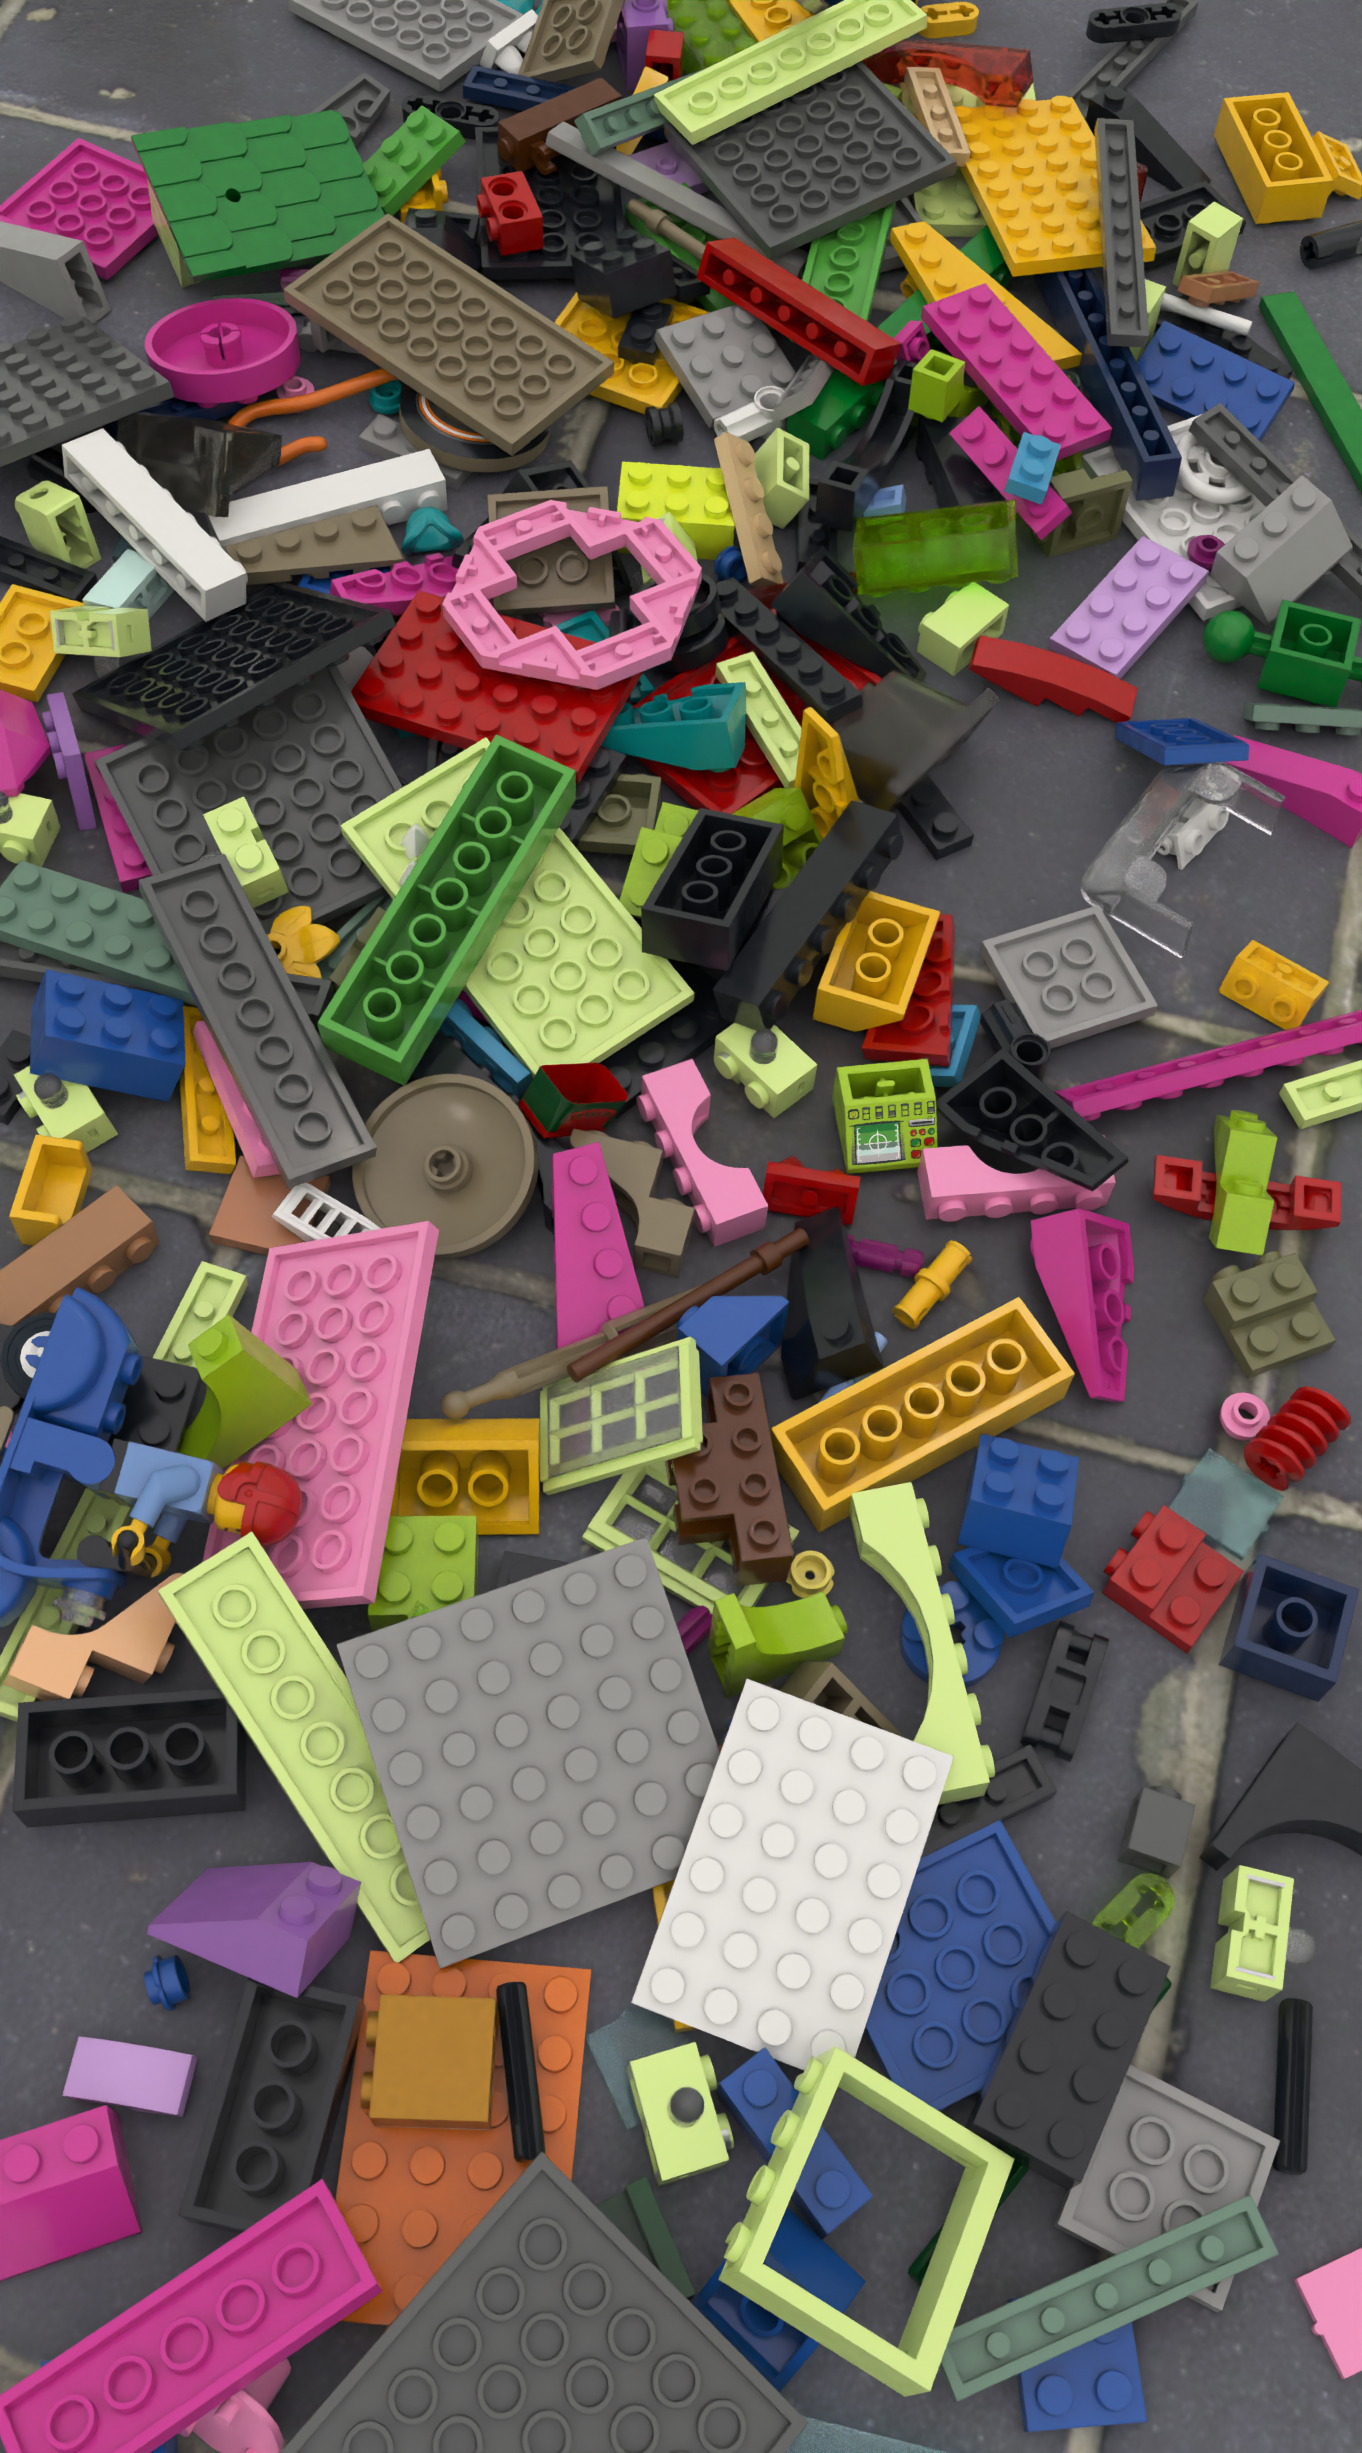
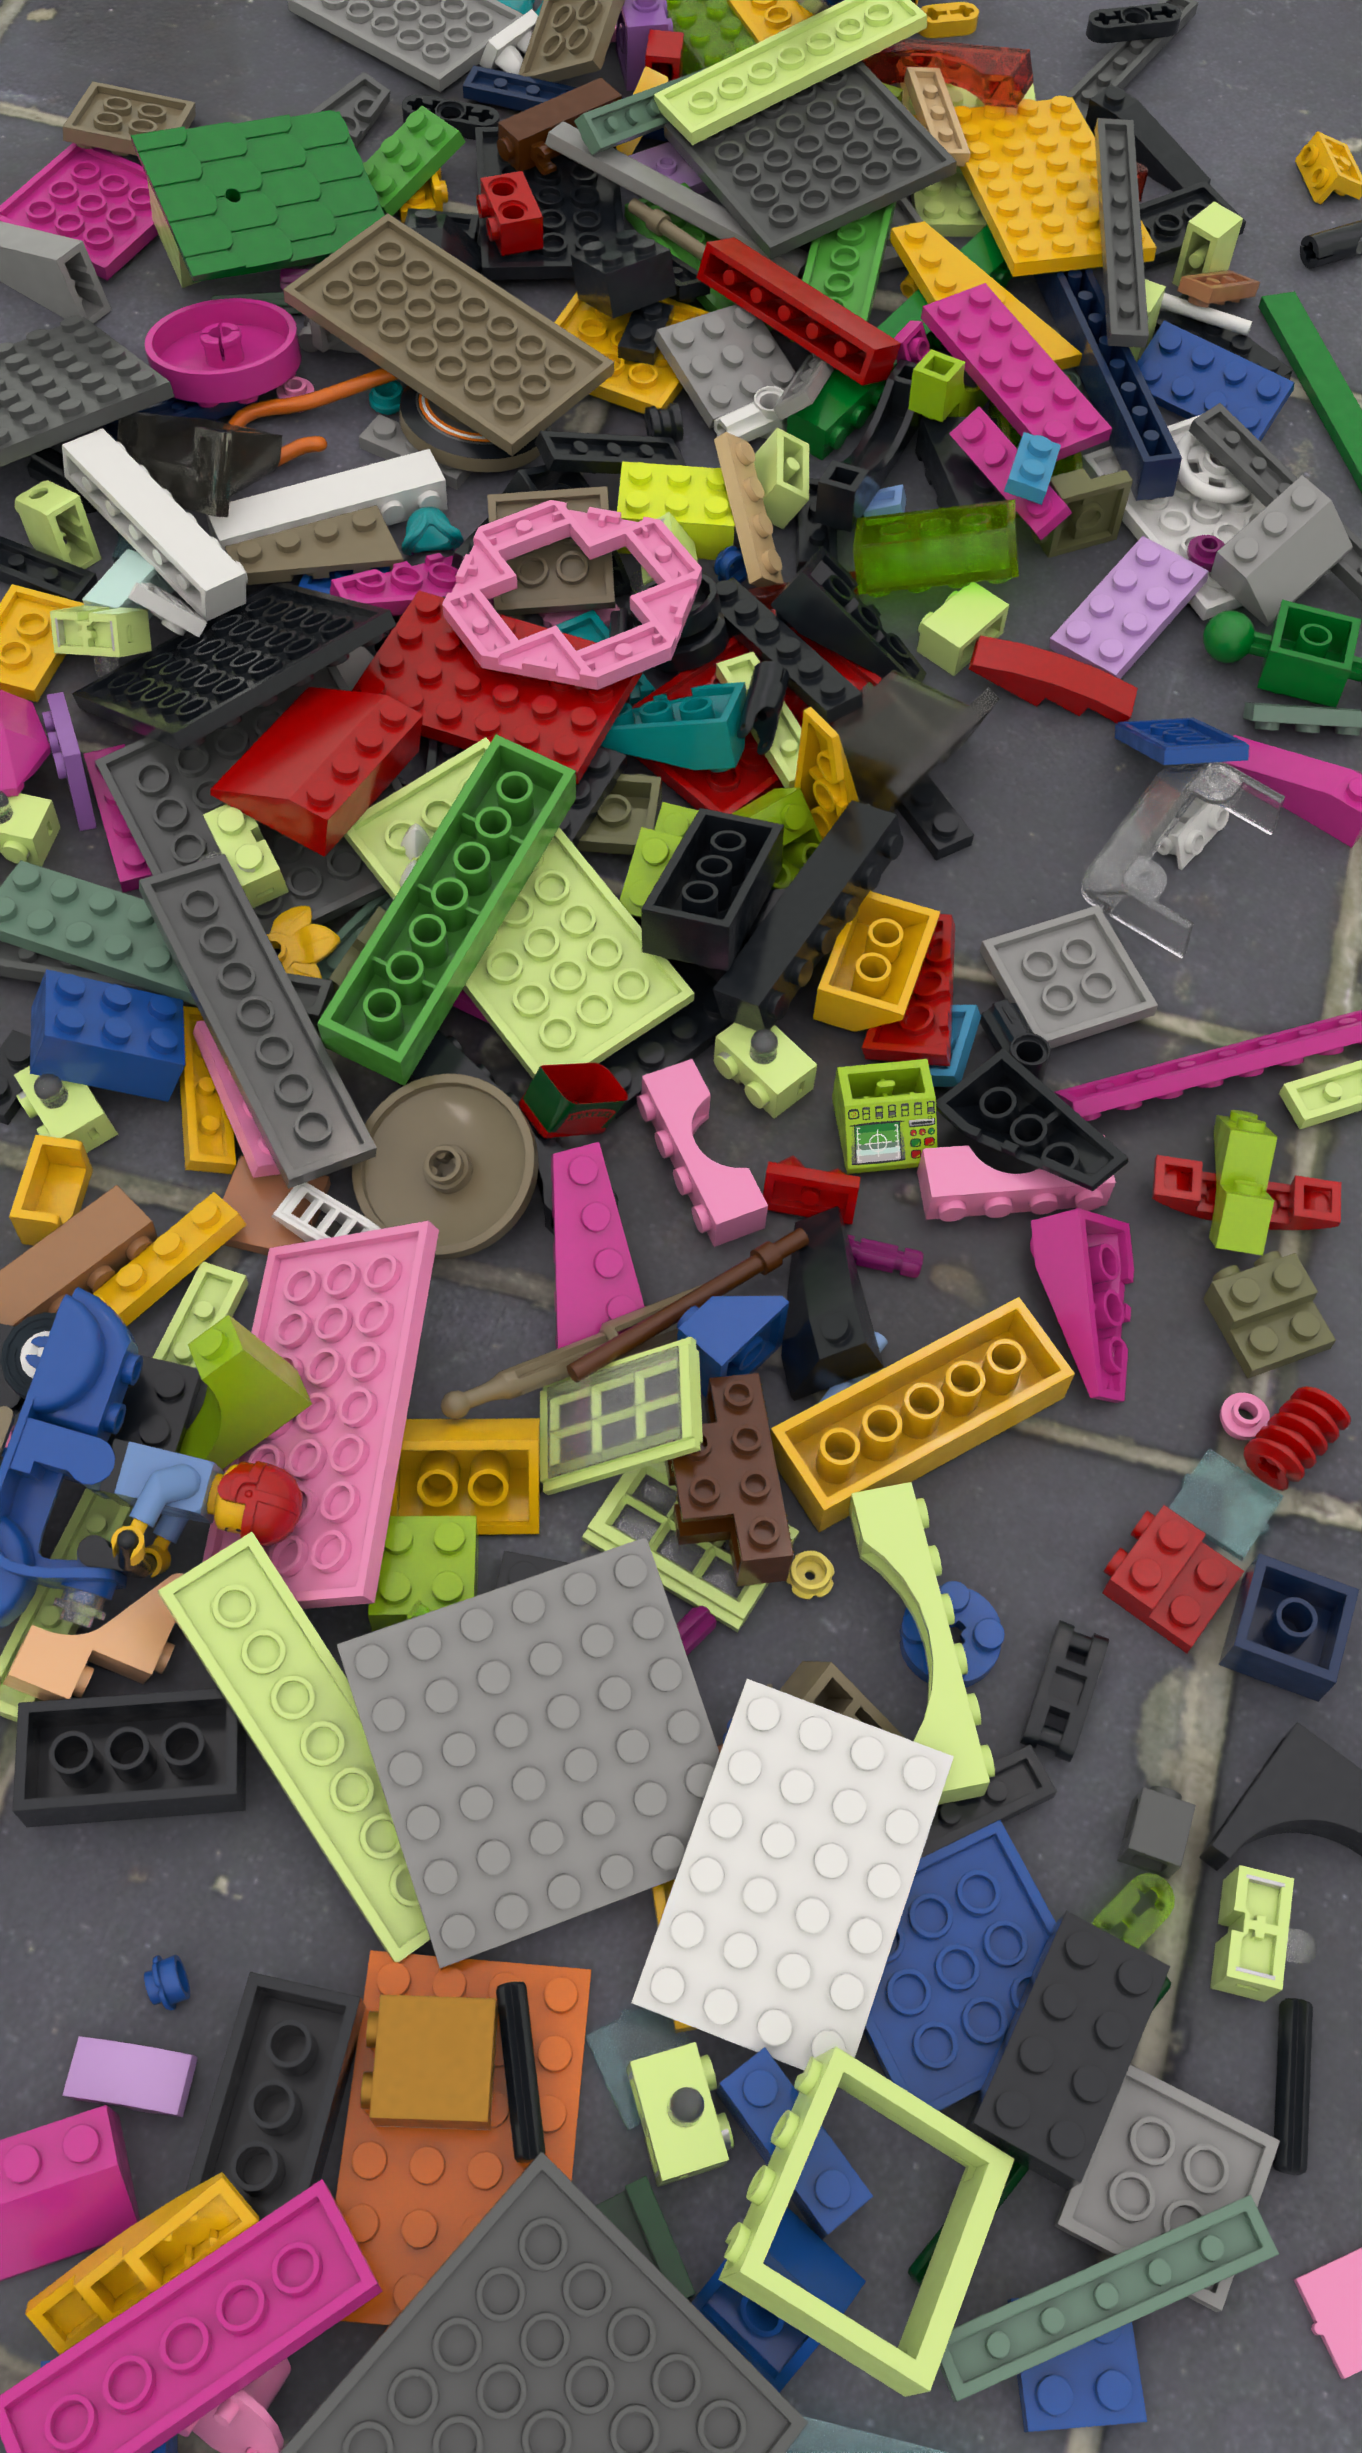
(112, 114): none -> dark tan plate
(140, 2261): none -> yellow slope
(170, 1258): none -> yellow plate
(171, 610): none -> white wing
(264, 1920): medium lavender slope -> none
(322, 764): none -> red slope
(485, 1047): dark azure plate -> none
(603, 452): none -> black plate
(634, 1175): dark tan arch -> none
(764, 703): none -> black piece
(771, 1639): lime arch -> none
(932, 1284): yellow pin -> none
(1018, 1591): blue plate -> none
(1019, 1501): blue brick -> none
(1272, 158): yellow brick -> none
(1272, 986): yellow bracket -> none

